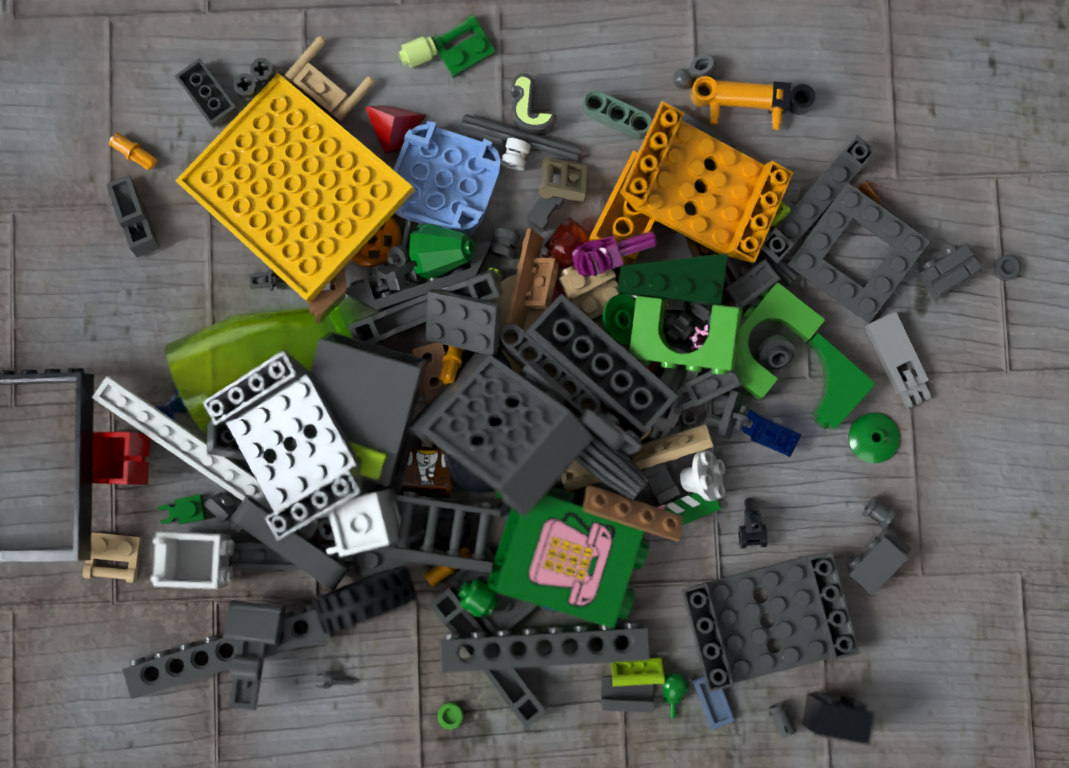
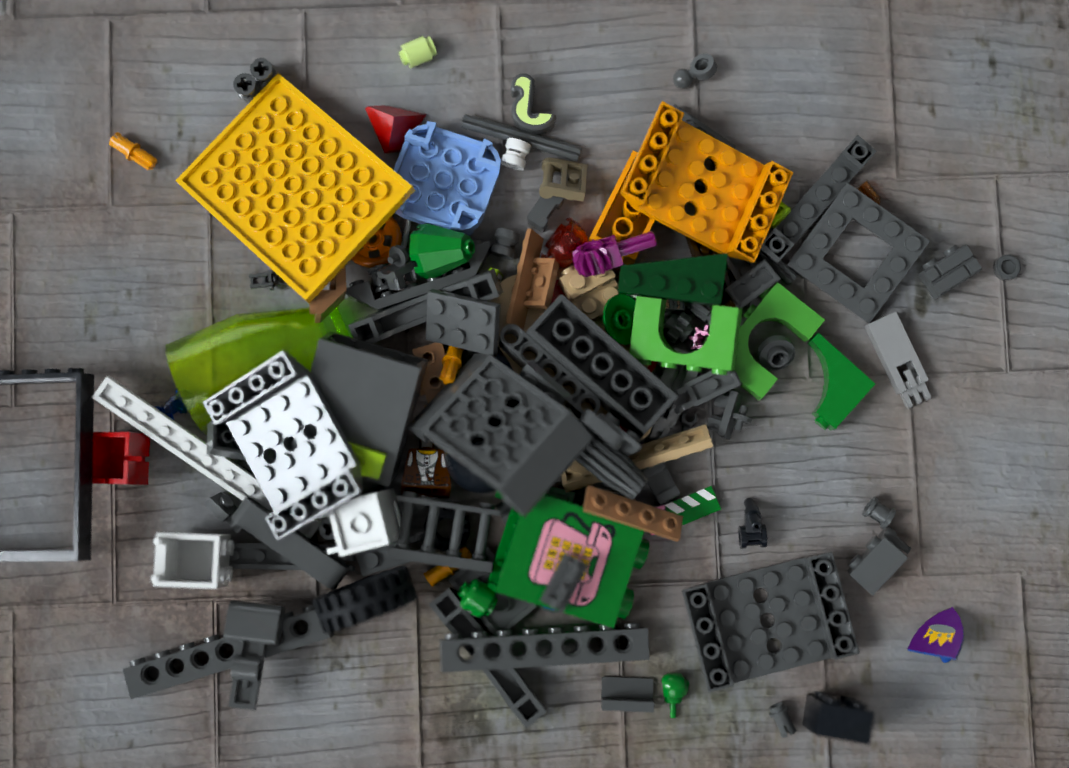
(114, 548): tan plate -> none
(132, 216): dark grey slope -> none
(187, 510): green plate -> none
(206, 93): dark grey piece -> none
(321, 88): tan plate -> none
(333, 681): dark grey hand -> none
(450, 715): bright green tile -> none
(467, 53): green plate -> none
(563, 583): none -> dark grey hinge
(611, 104): sand green beam -> none
(637, 672): lime plate -> none
(704, 476): white plate -> none
(714, 704): sand blue tile -> none
(771, 433): clear blue hinge -> none
(774, 98): light orange piece -> none
(861, 438): green dish -> none
(940, 636): none -> dark purple shield

